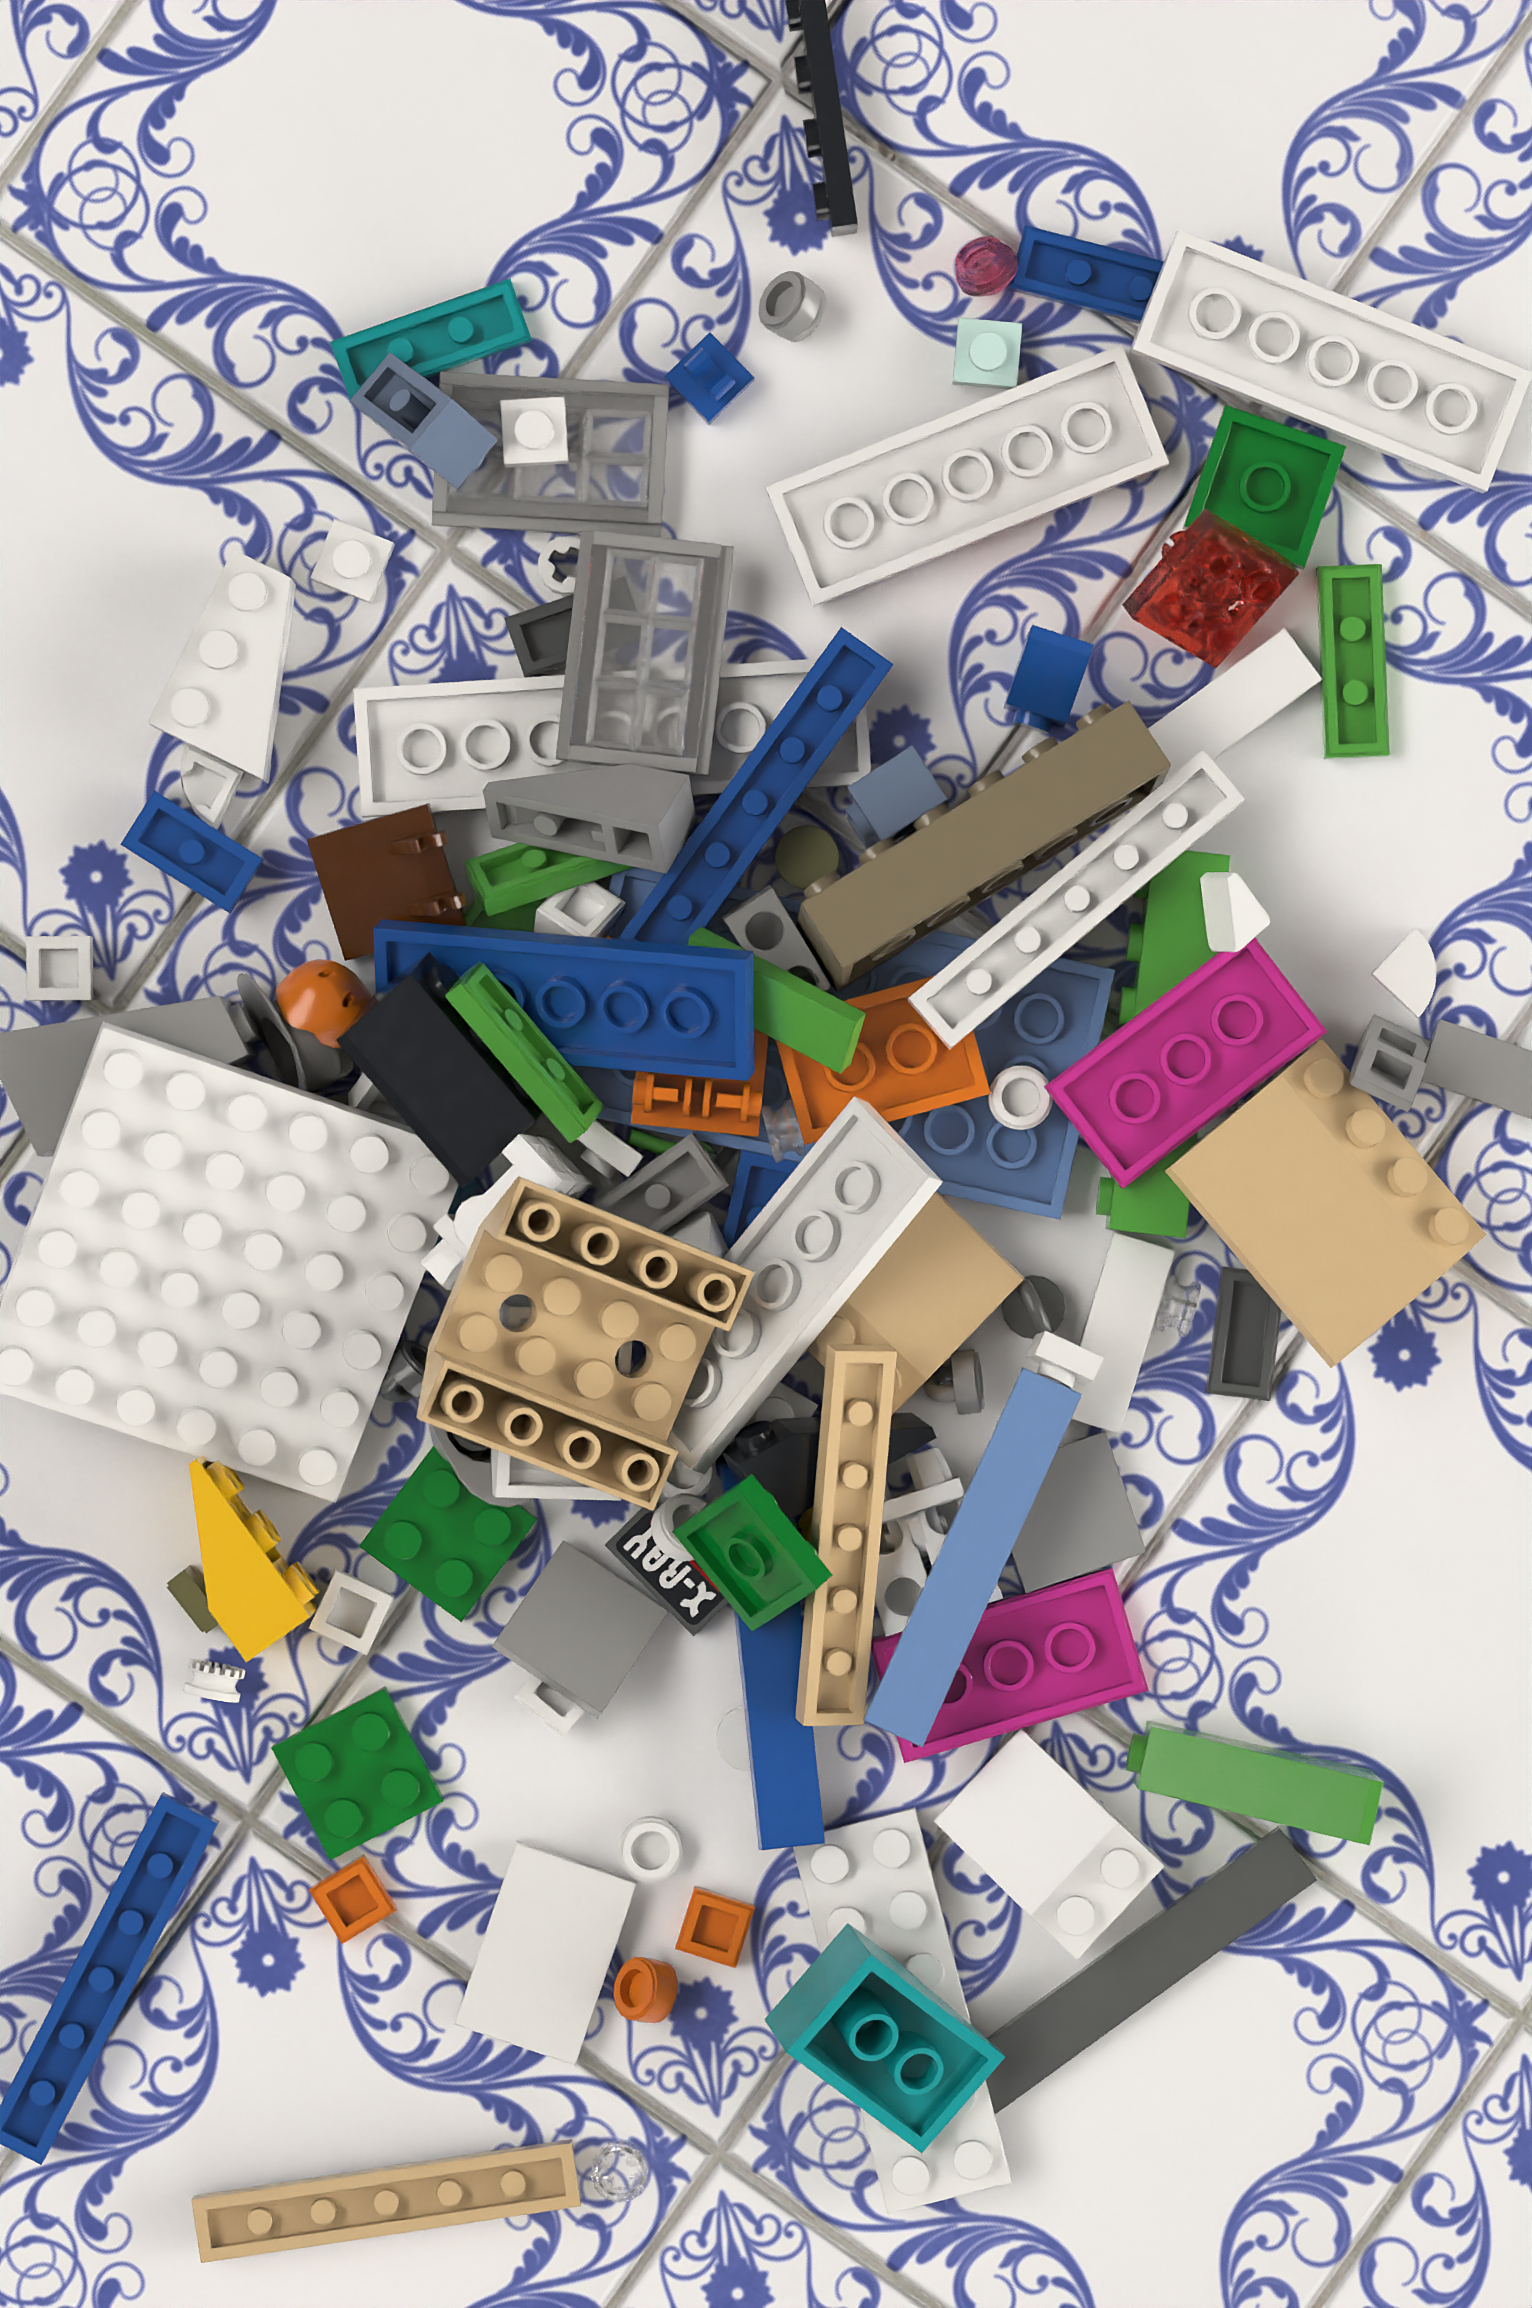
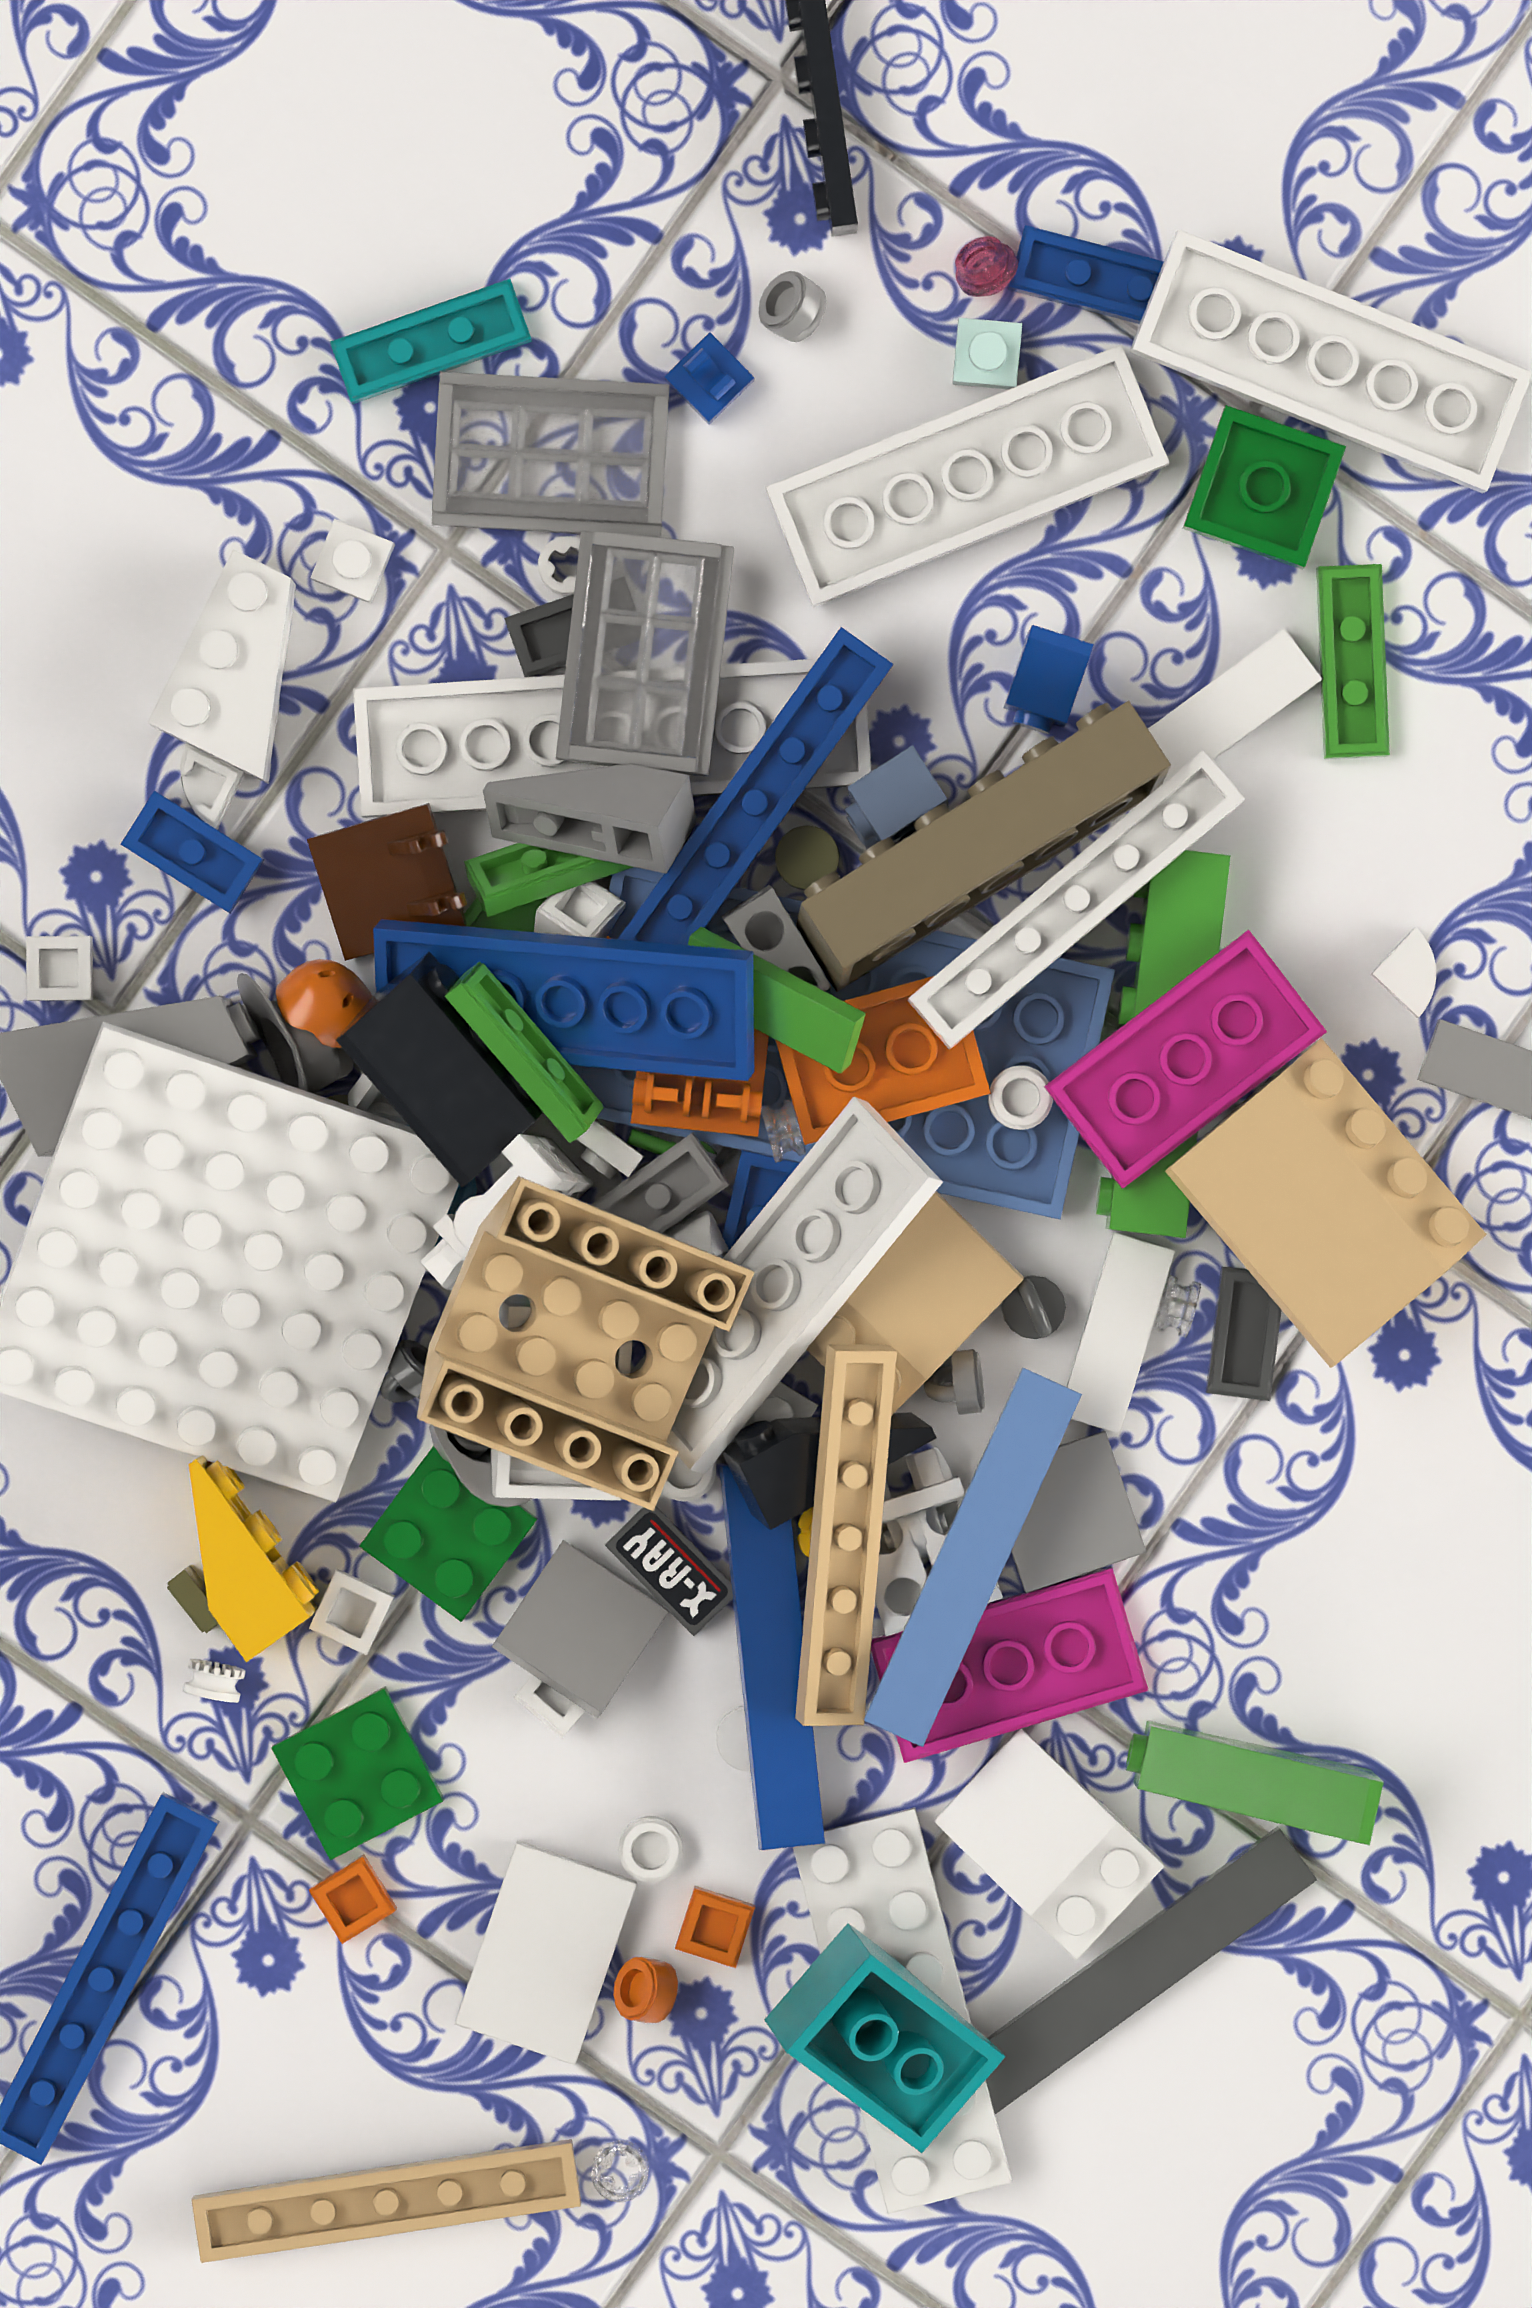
(424, 420): sand blue slope -> none
(534, 431): white plate -> none
(669, 1517): white tile -> none
(752, 1552): green plate -> none
(1063, 1360): white plate -> none
(1203, 580): clear red plate -> none
(1230, 912): white slope -> none
(1389, 1063): light grey slope -> none

